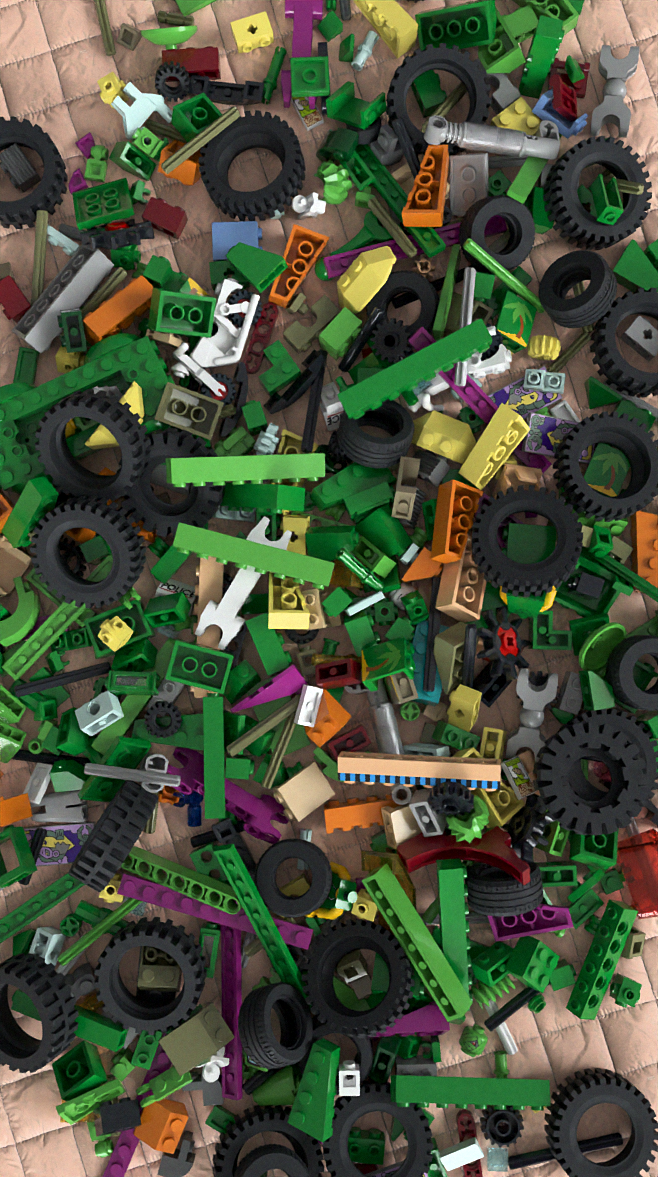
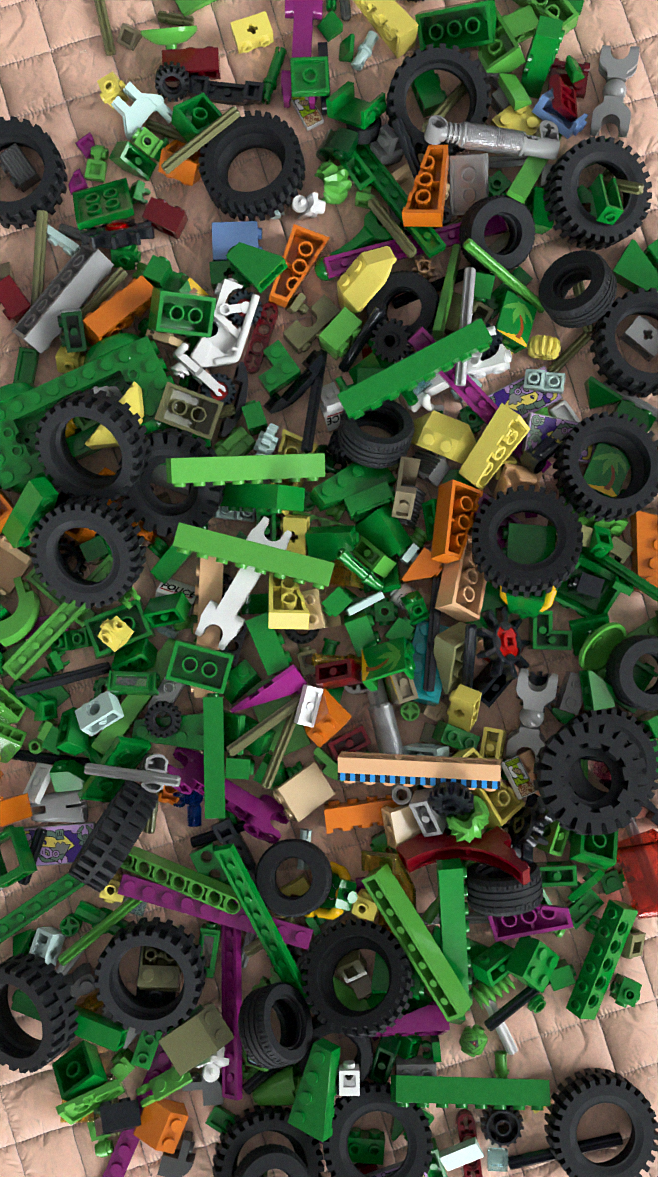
(514, 91): none -> bright green slope
(536, 459): none -> black piece

